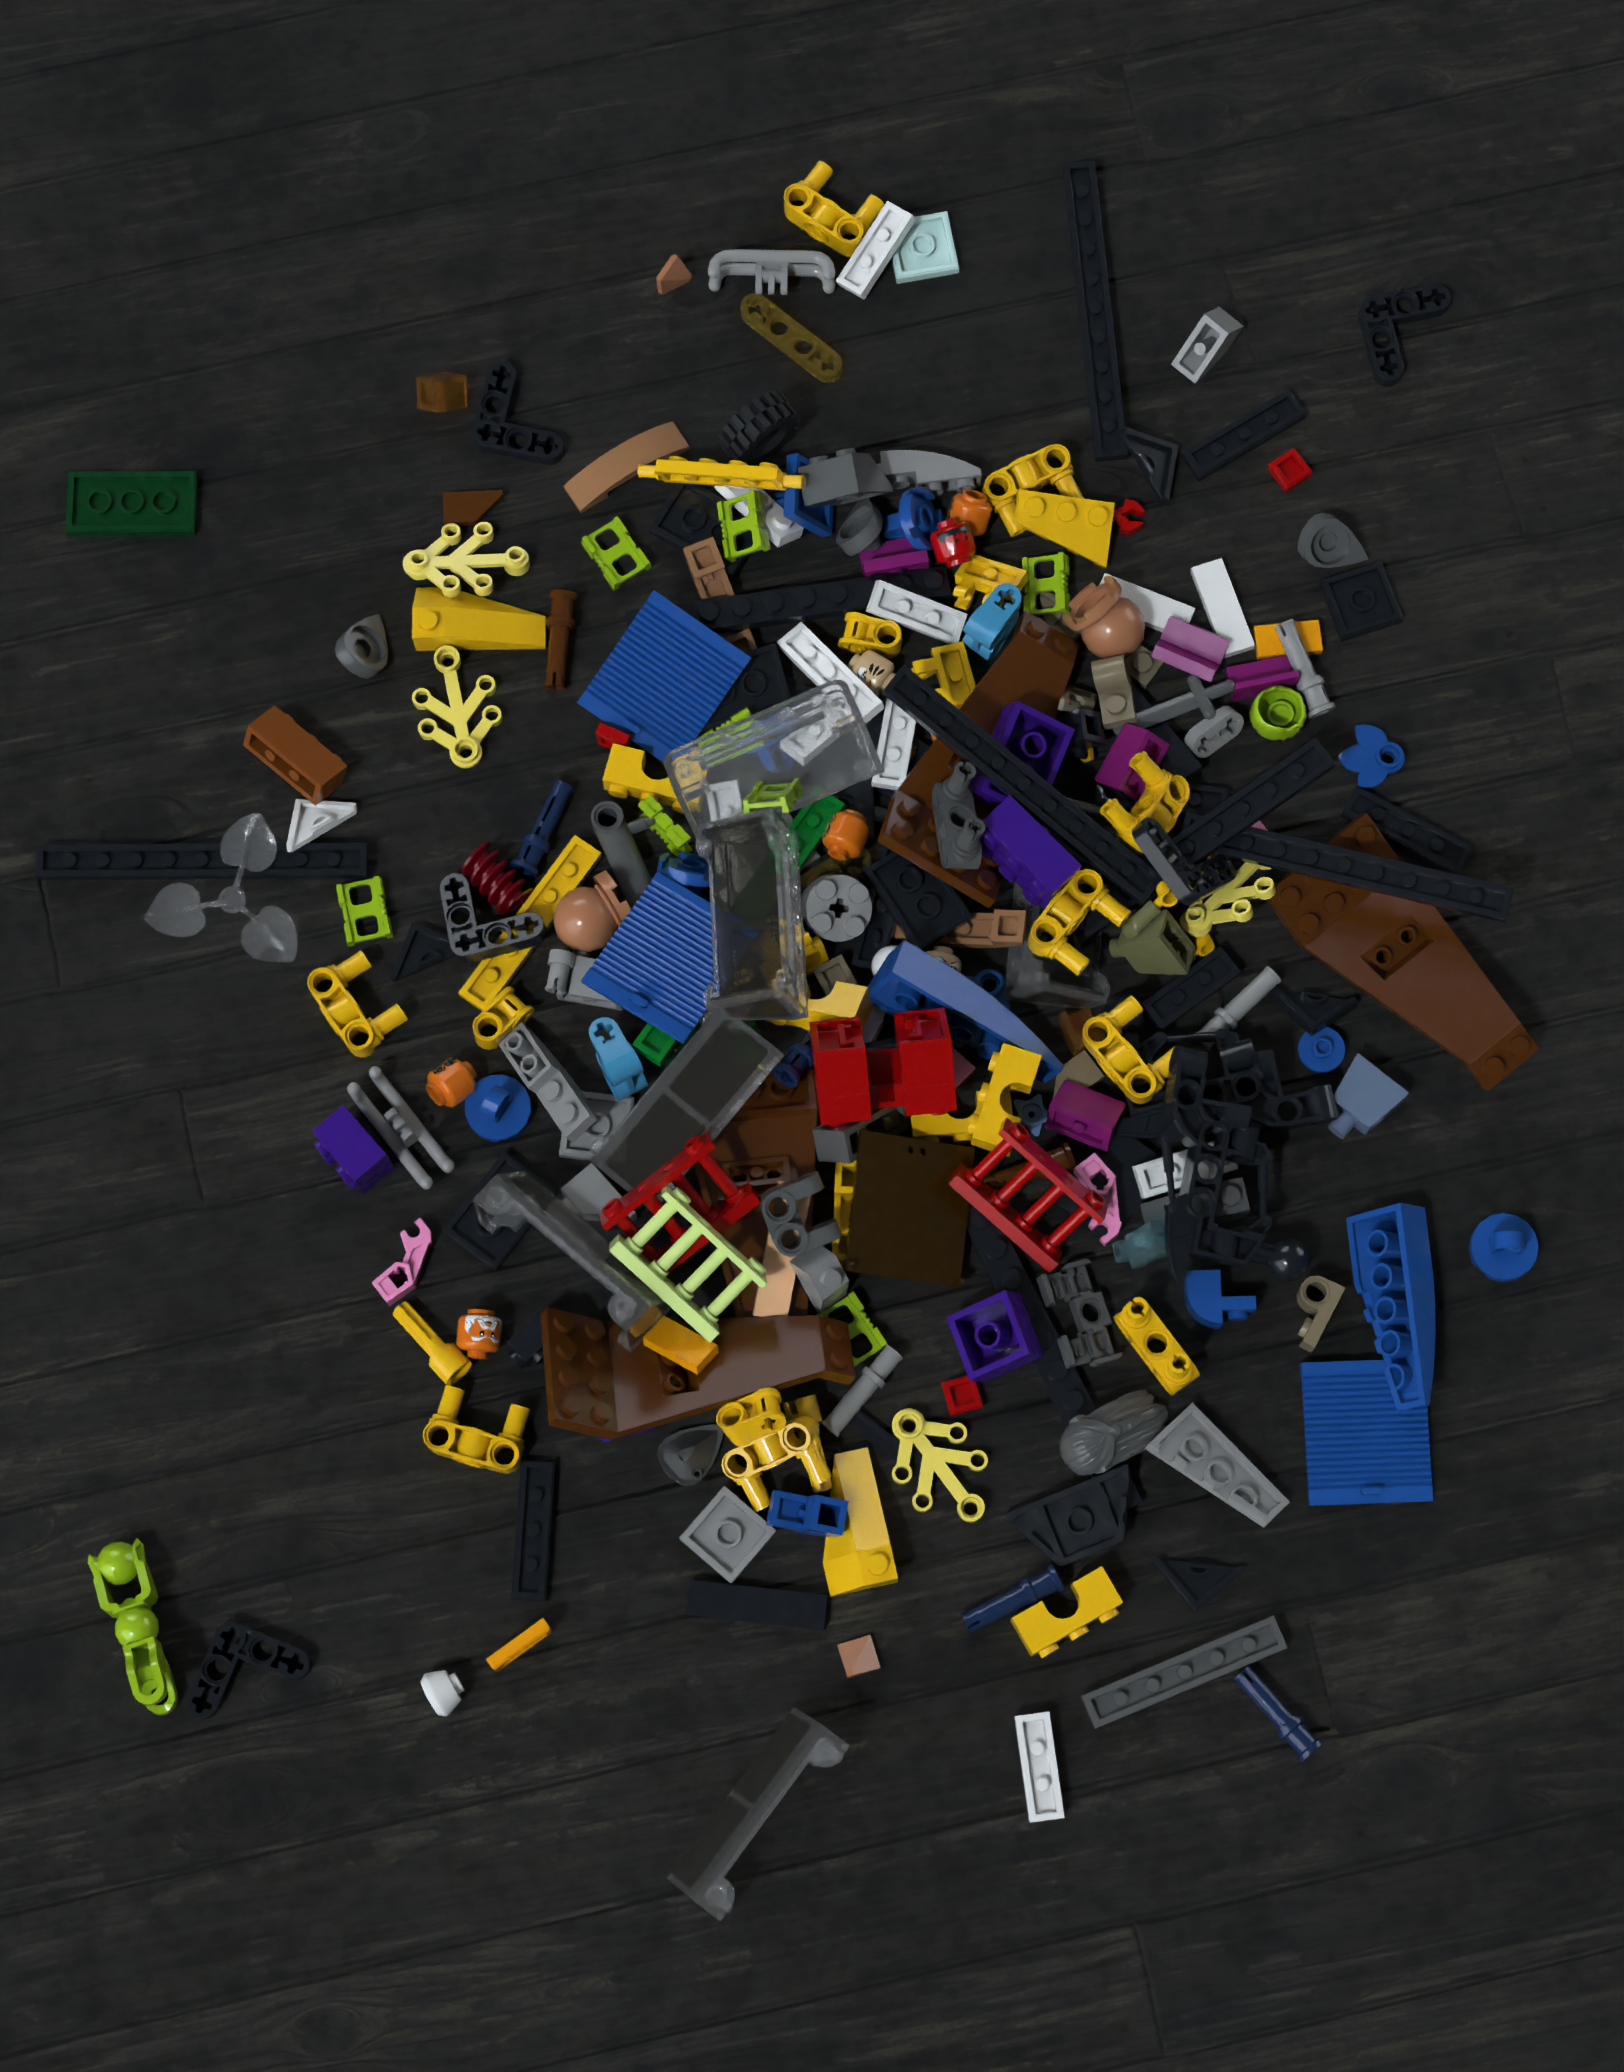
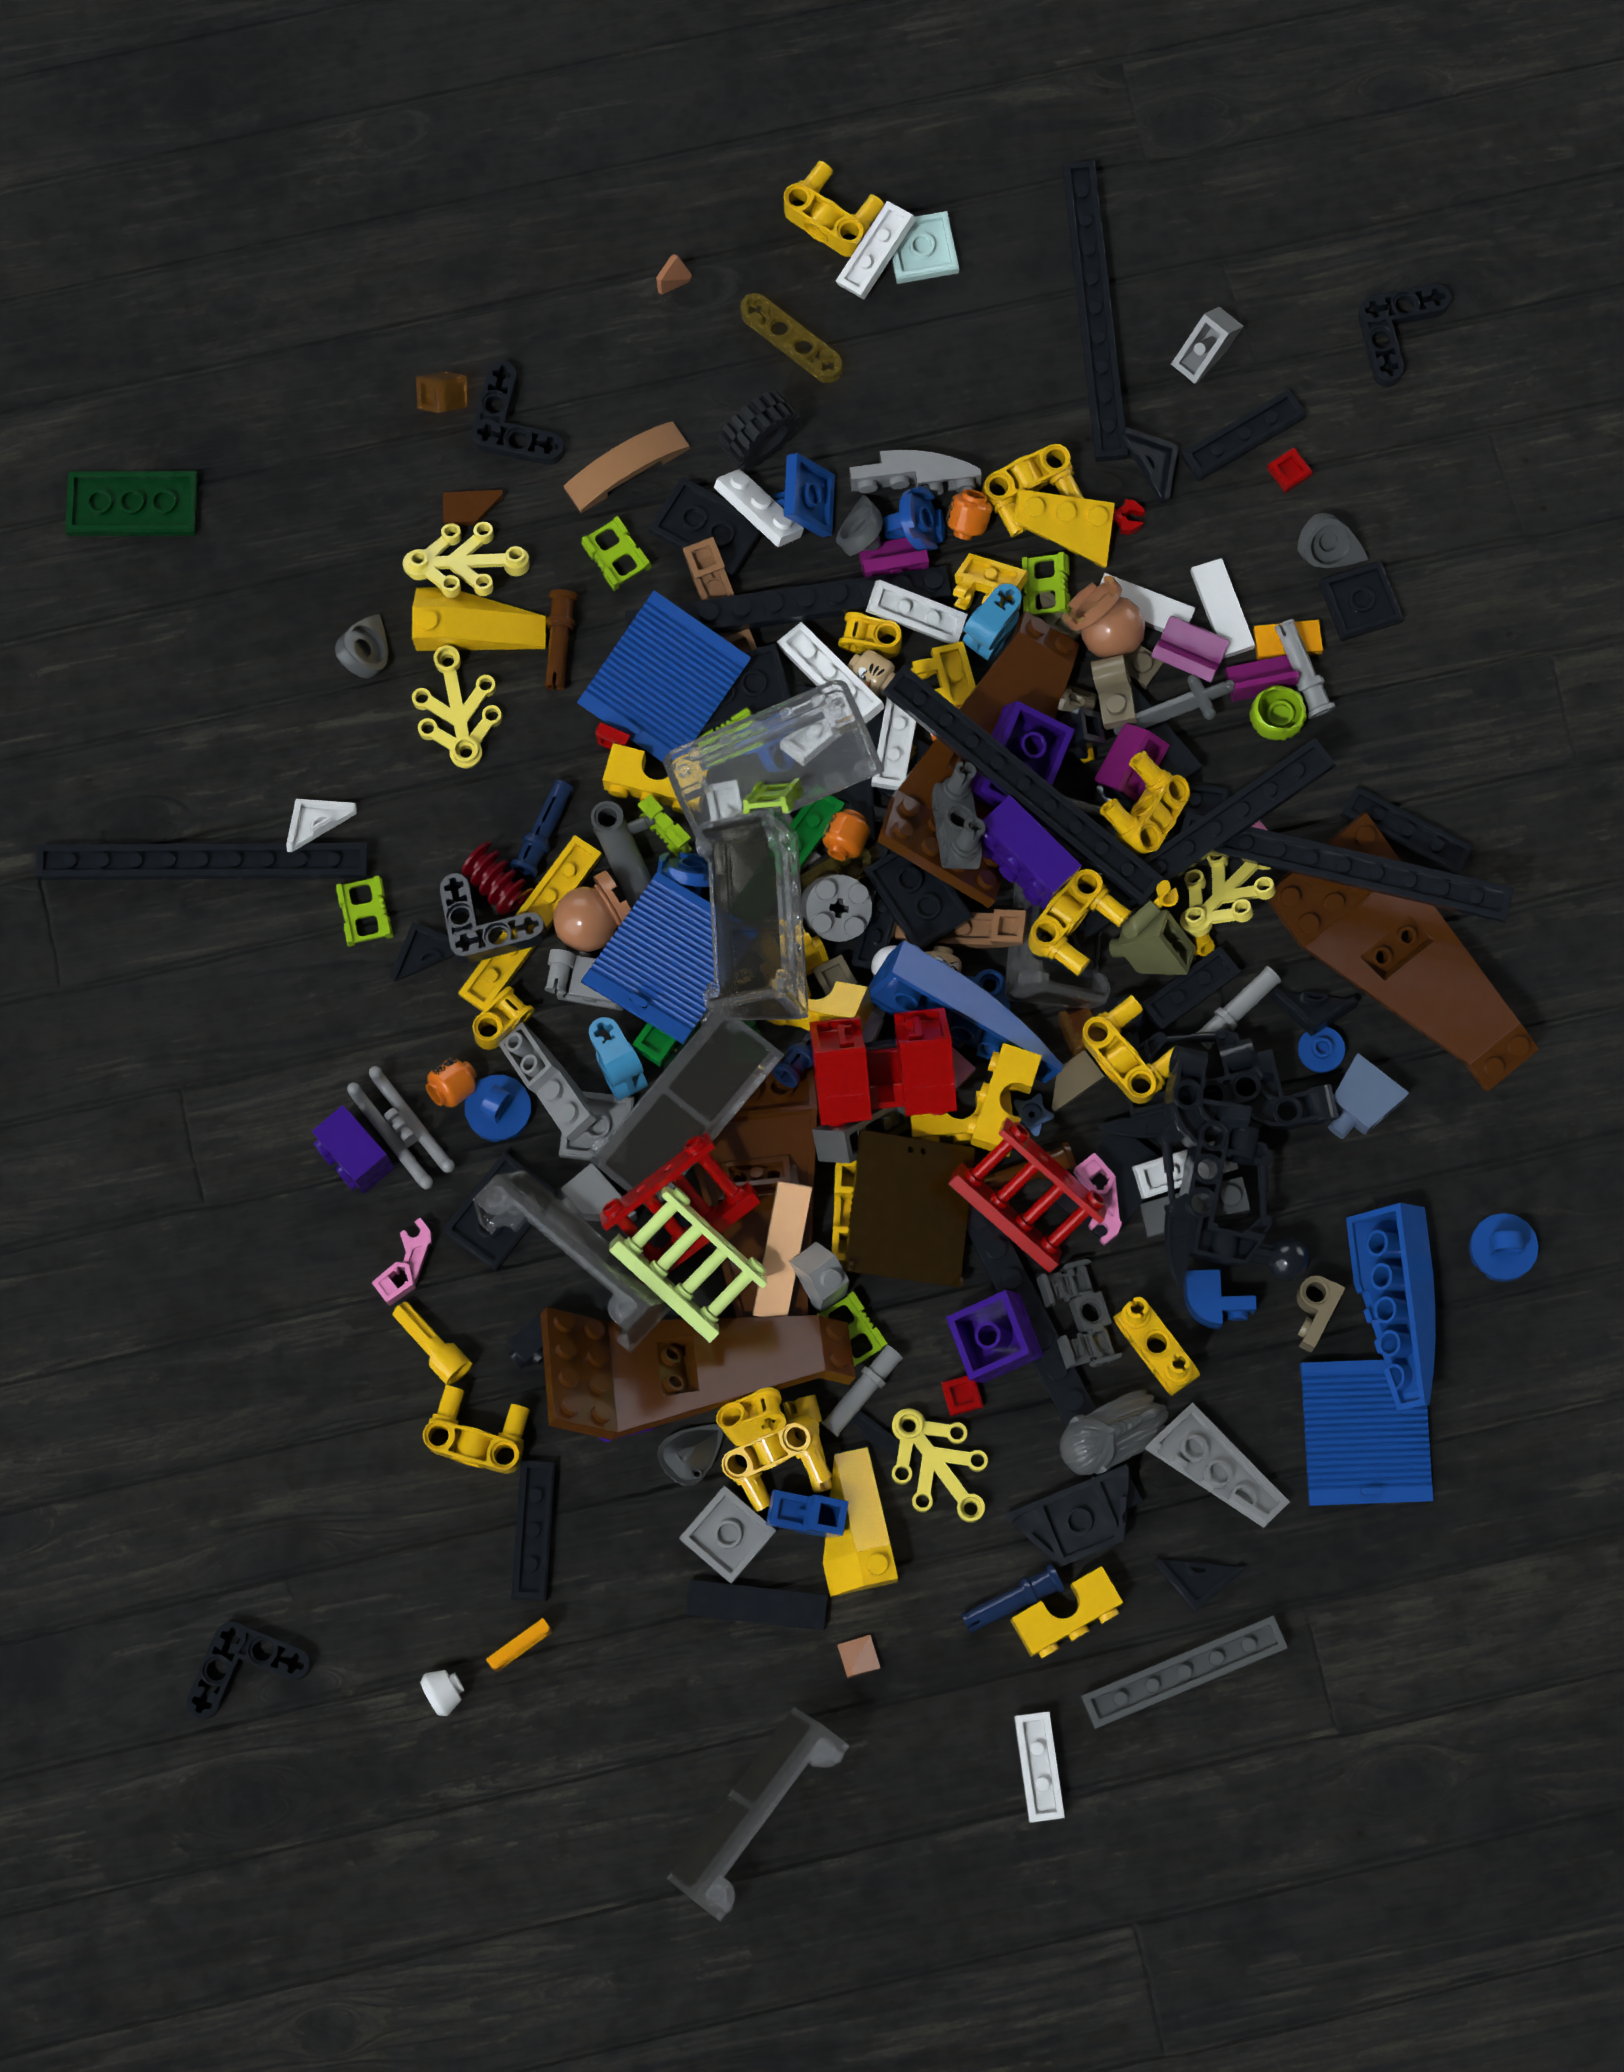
(135, 1623): lime piece -> none
(270, 934): clear plant -> none
(295, 755): dark orange brick -> none
(343, 1011): yellow piece -> none
(479, 1333): orange head -> none
(680, 1345): light orange tile -> none
(713, 473): yellow plate -> none
(752, 522): lime piece -> none
(771, 268): light grey piece -> none
(790, 1218): dark grey piece -> none
(842, 479): dark grey slope -> none
(953, 542): red head -> none
(1084, 1115): magenta panel -> none
(1141, 1245): clear light blue hips -> none
(1175, 868): black beam -> none
(1214, 732): light grey beam -> none
(1290, 1726): dark blue pin -> none
(1367, 756): blue plate -> none

